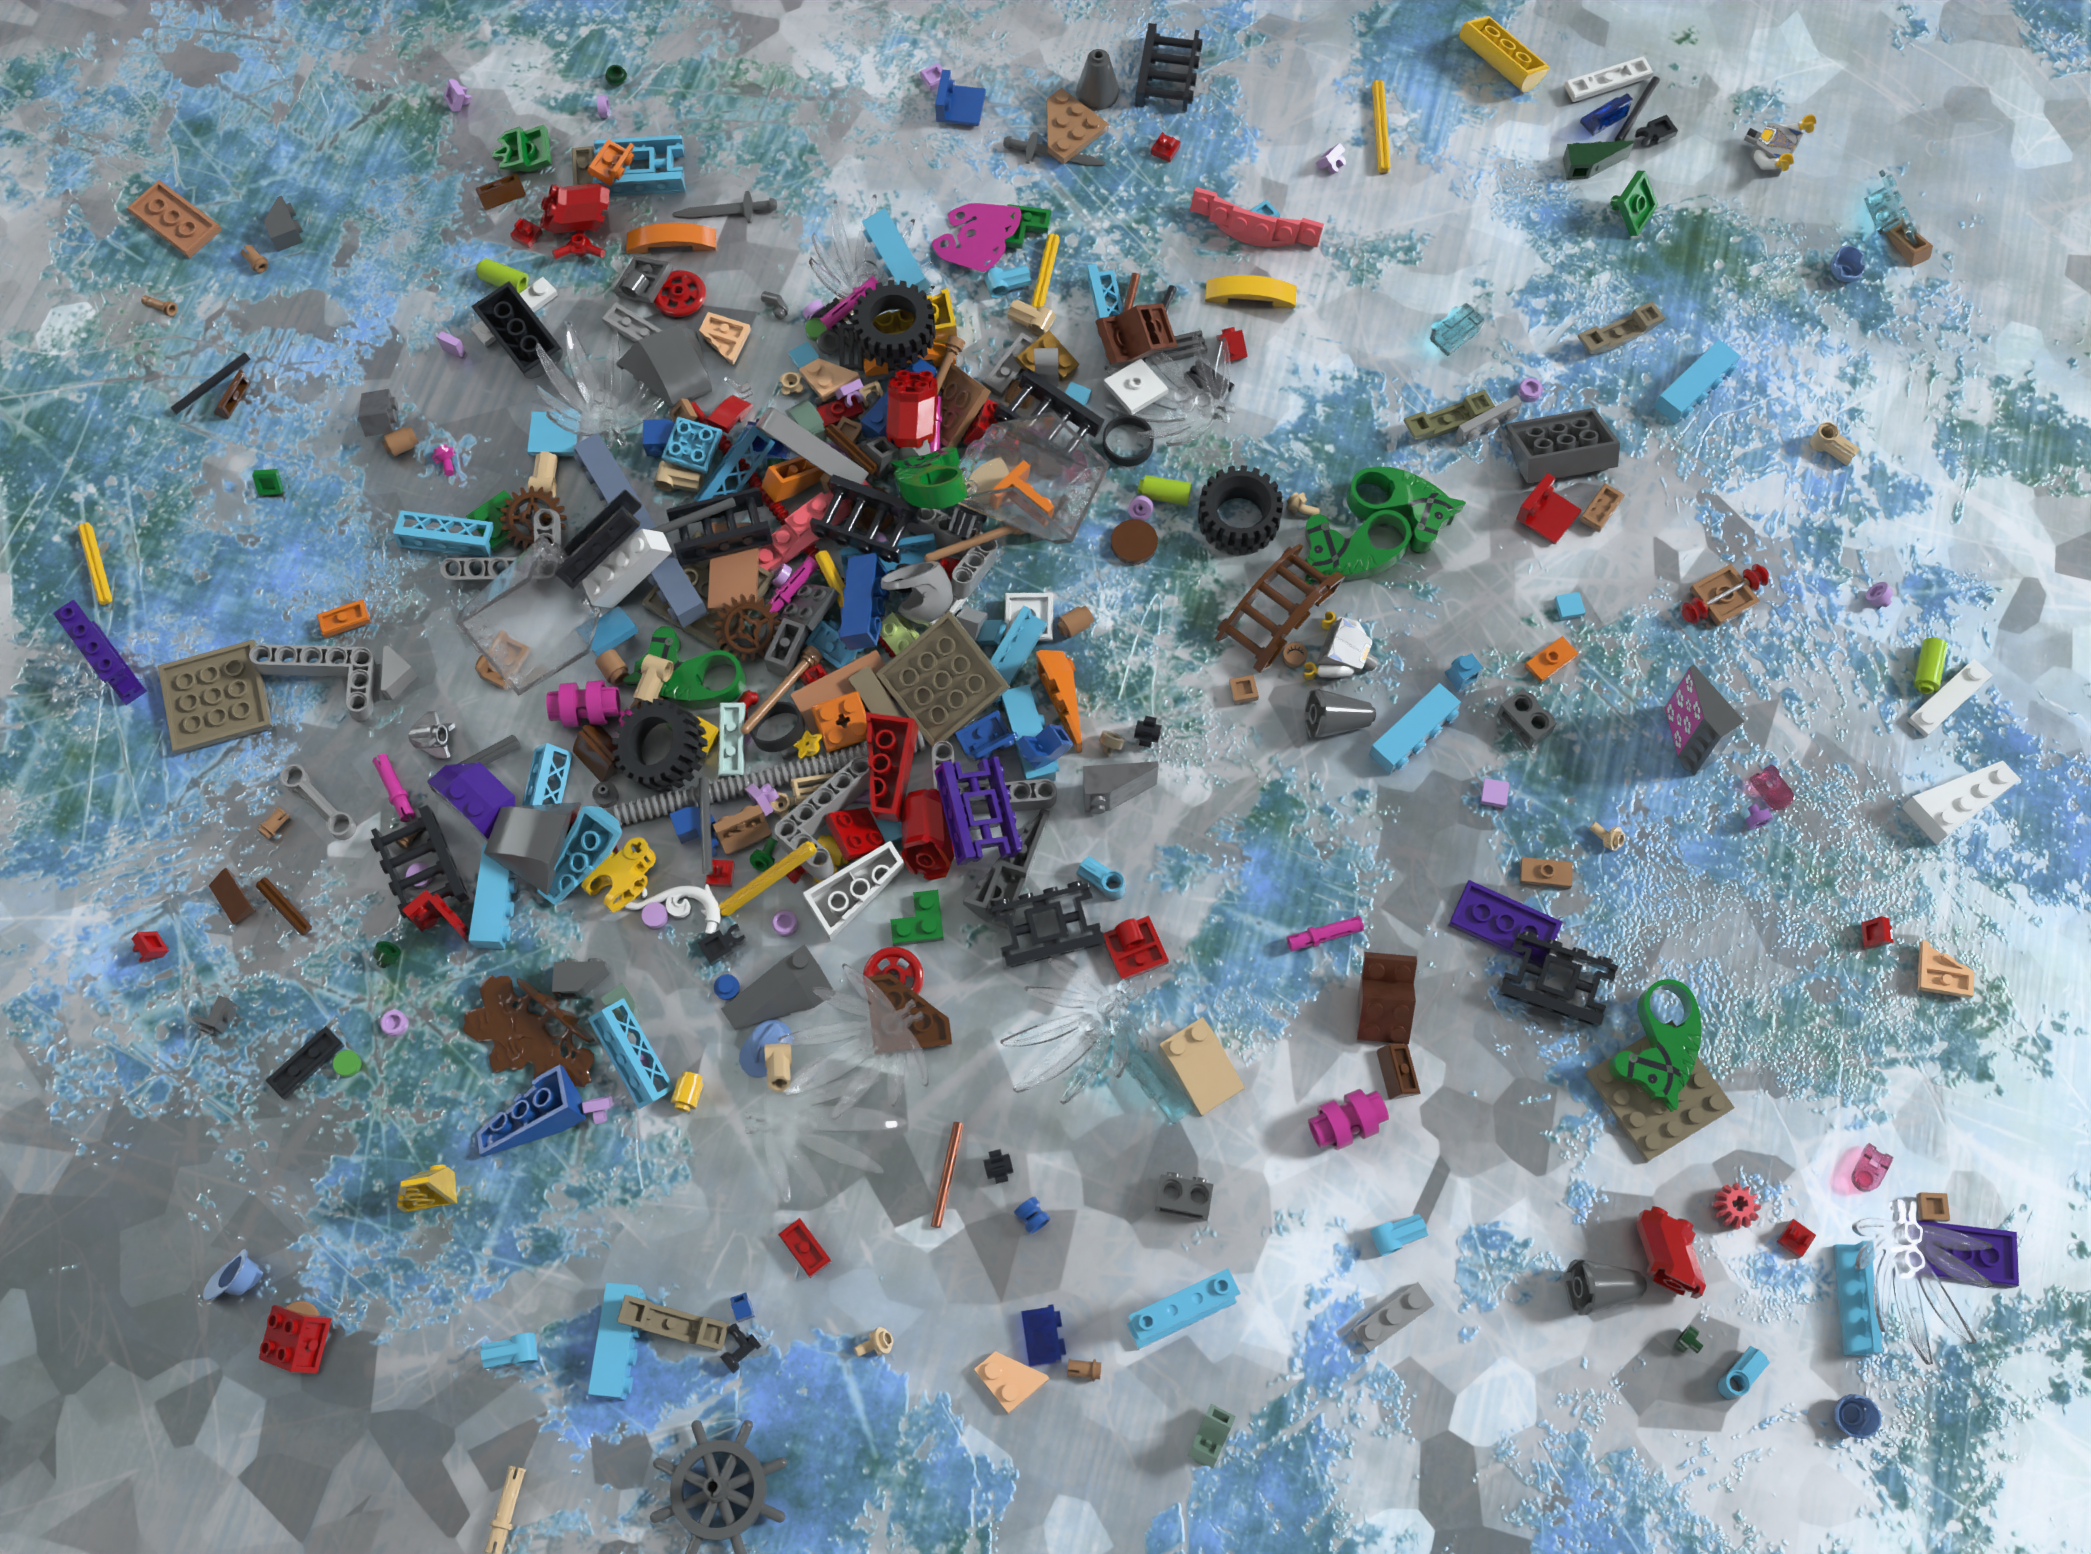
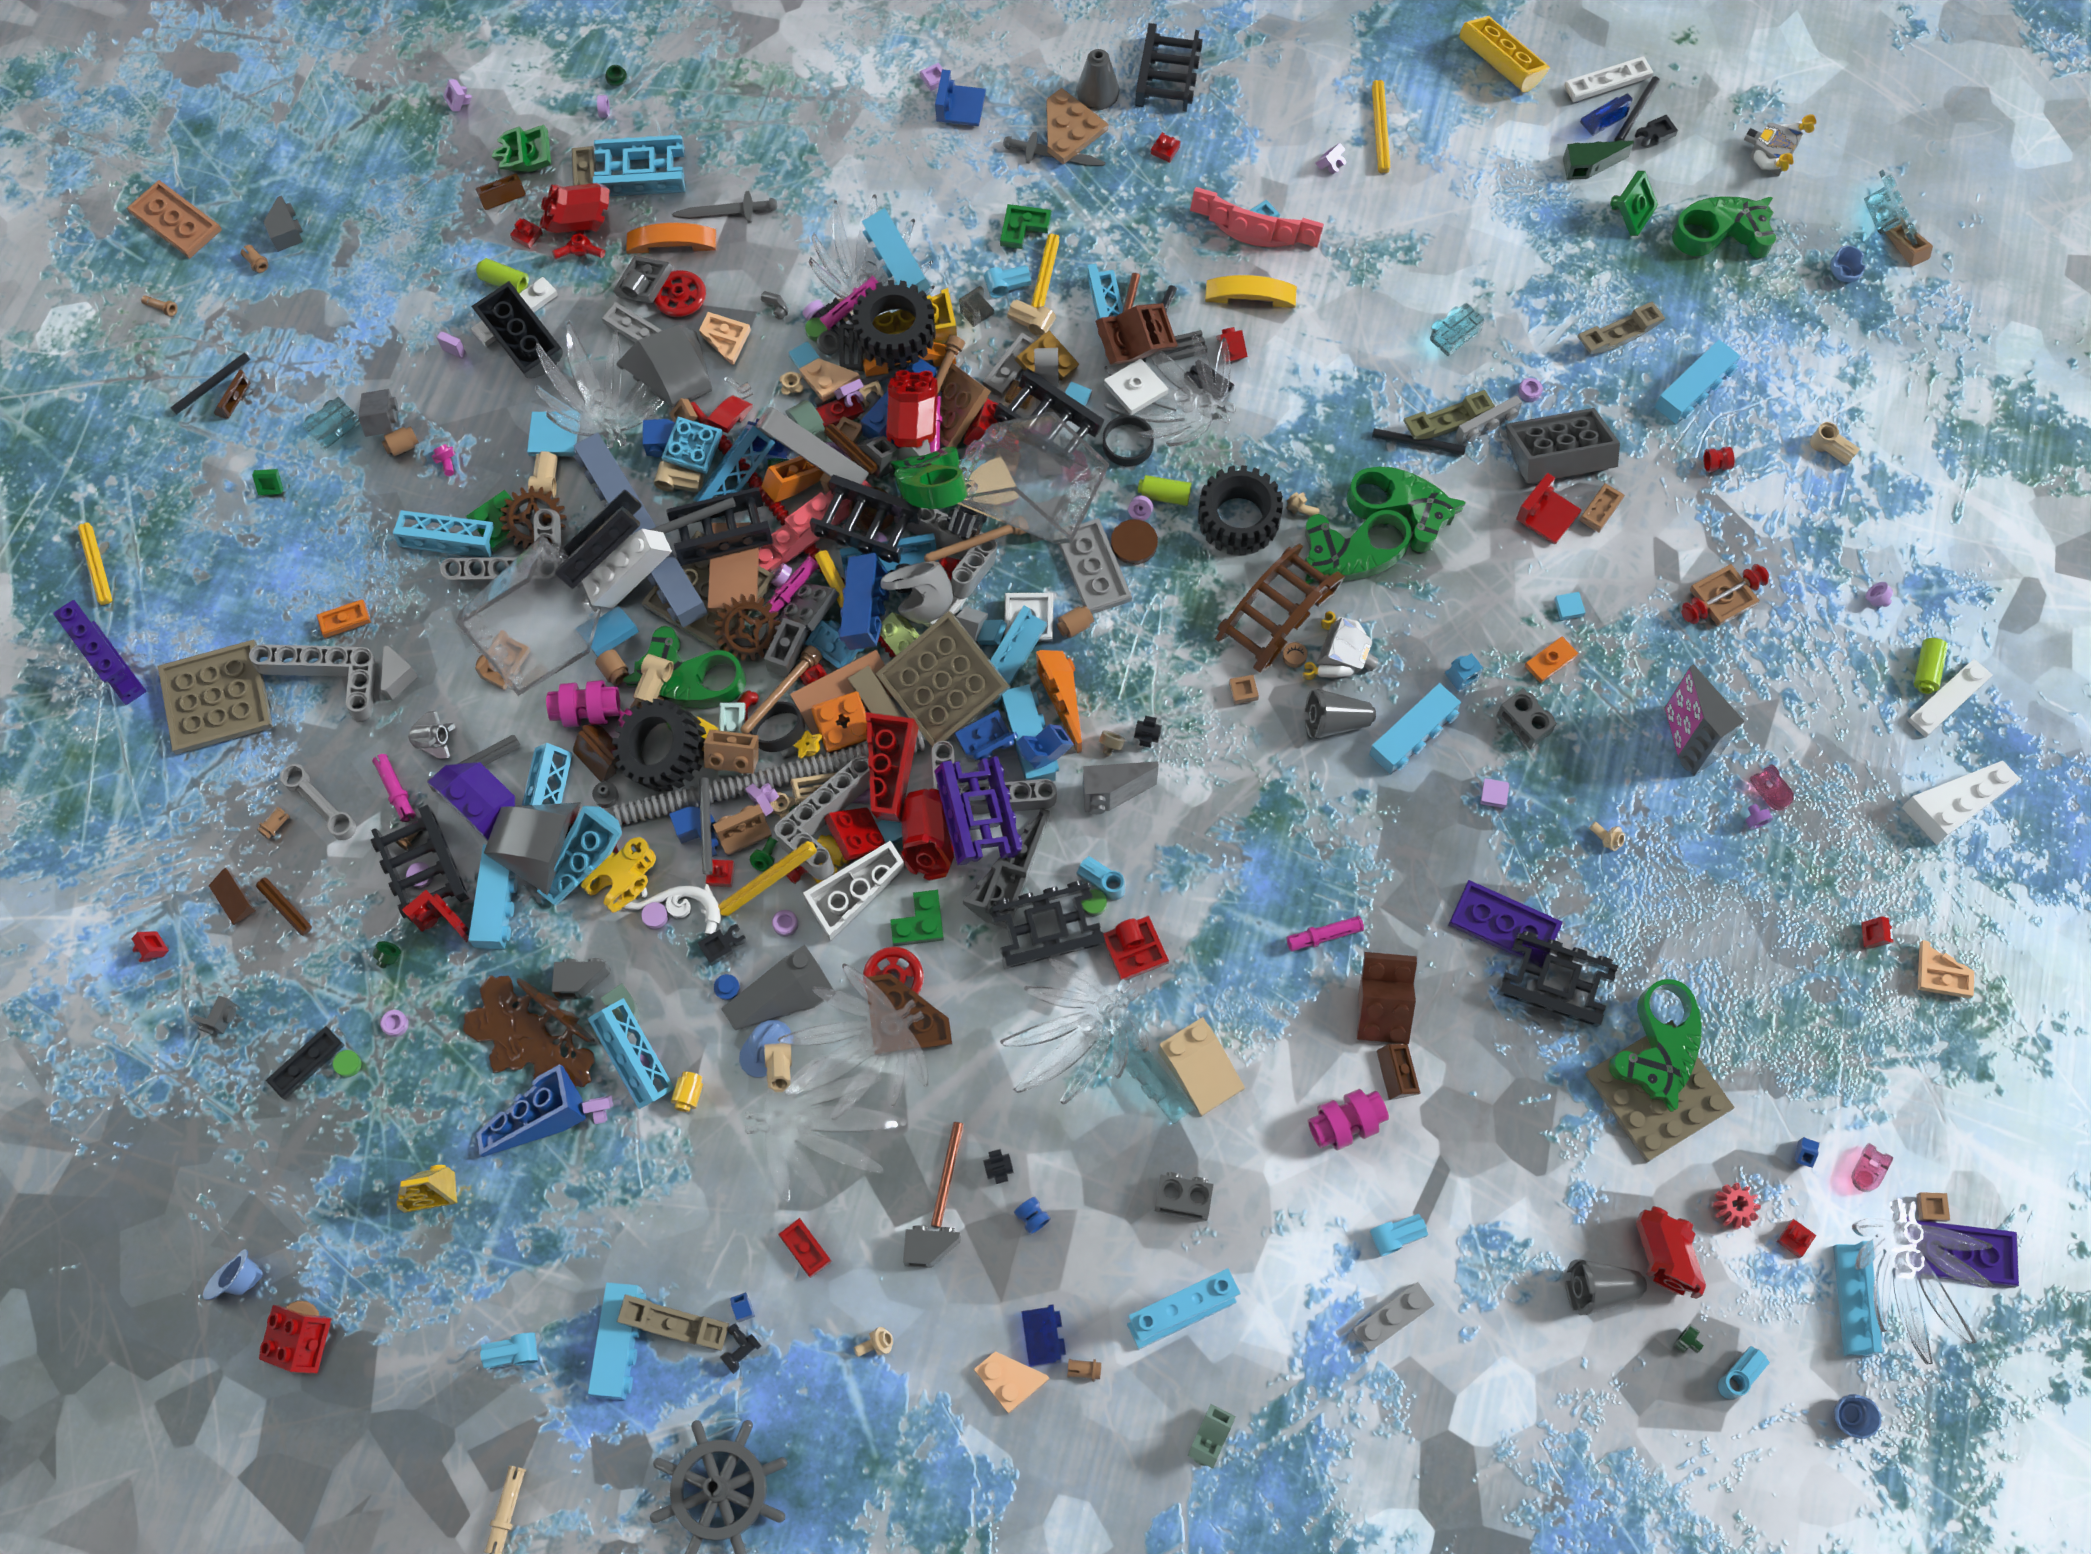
(330, 423): none -> clear light blue brick
(610, 162): orange bracket -> none
(731, 751): none -> medium nougat brick
(928, 1247): none -> dark grey slope
(975, 307): none -> clear smoke panel
(989, 235): dark pink piece -> none
(1017, 479): orange bracket -> none
(1095, 568): none -> light grey tile
(1096, 905): none -> bright green tile
(1426, 443): none -> black bar
(1546, 872): medium nougat plate -> none
(1718, 459): none -> red wheel
(1726, 217): none -> green animal
(1807, 1152): none -> blue piece

